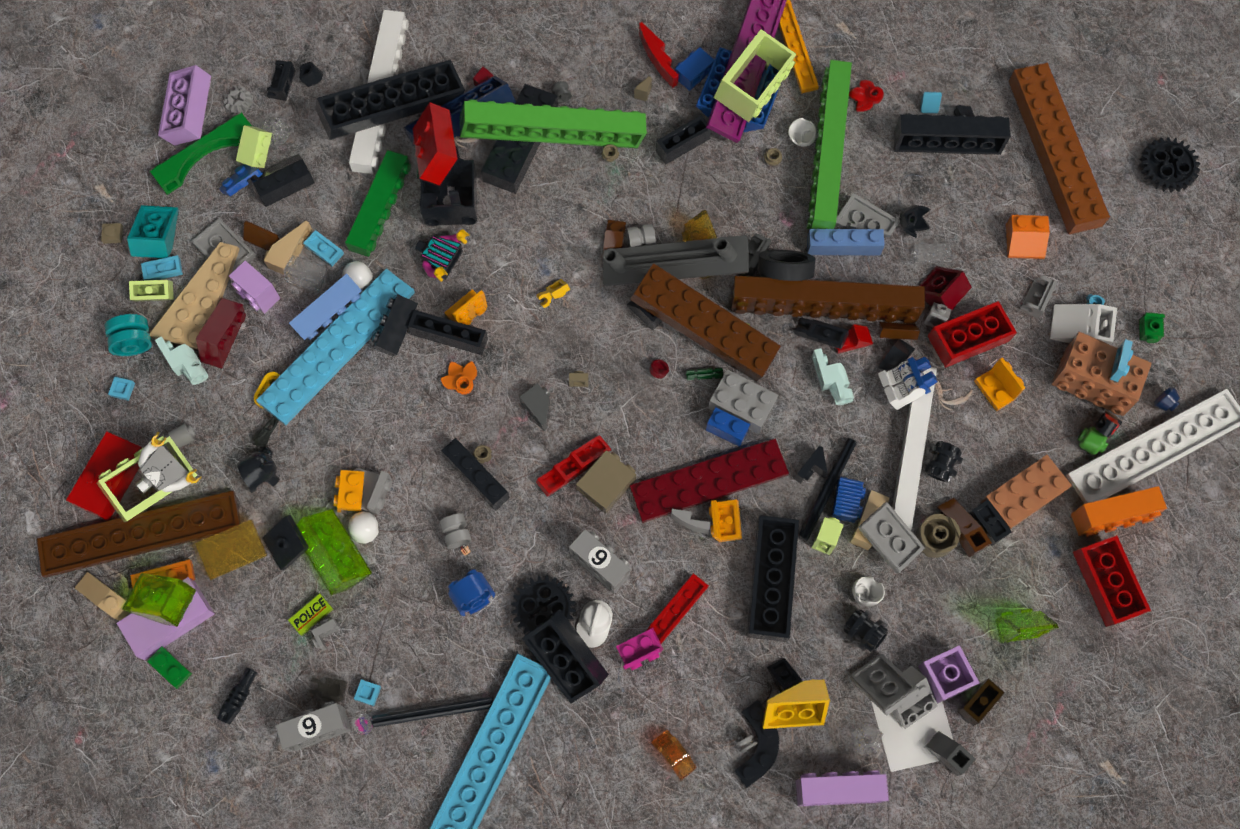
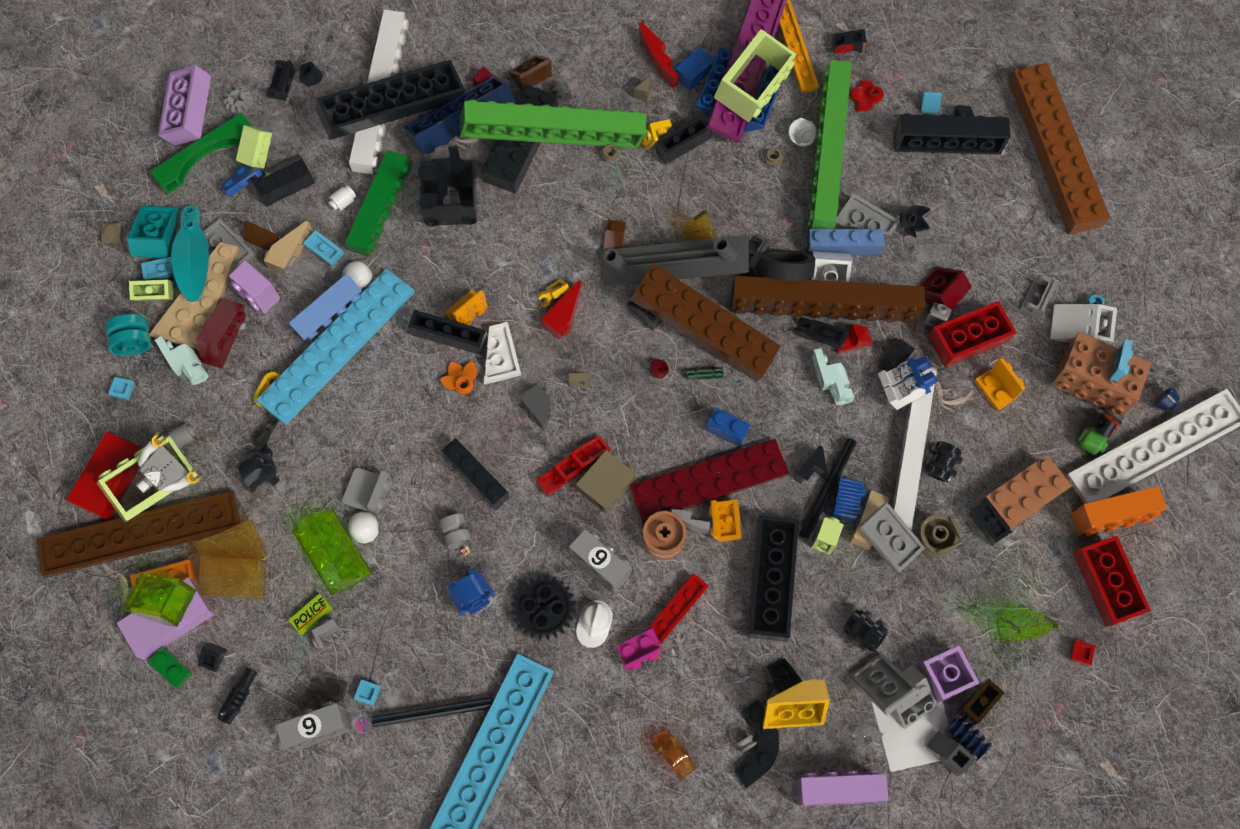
(102, 596): tan slope -> none
(190, 255): none -> teal plant
(211, 657): none -> black slope
(232, 576): none -> clear yellow slope
(285, 542): black plate -> none
(341, 198): none -> white brick
(350, 490): light orange bracket -> none
(394, 325): black brick -> none
(434, 144): red brick -> none
(441, 254): torso -> none
(482, 449): dark tan plate -> none
(501, 355): none -> white wing
(532, 71): none -> reddish brown slope
(561, 315): none -> red slope
(565, 656): black slope -> none
(641, 237): light grey wheel -> none
(655, 132): none -> yellow bracket
(664, 523): none -> nougat wheel
(744, 400): light grey brick -> none
(832, 266): none -> white slope
(850, 41): none -> black leg
(868, 591): white hair -> none
(898, 331): reddish brown slope -> none
(968, 737): none -> dark blue piece
(972, 535): reddish brown slope -> none
(1027, 236): orange slope -> none
(1082, 652): none -> red plate
(1151, 327): green brick -> none
(1169, 164): black gear -> none

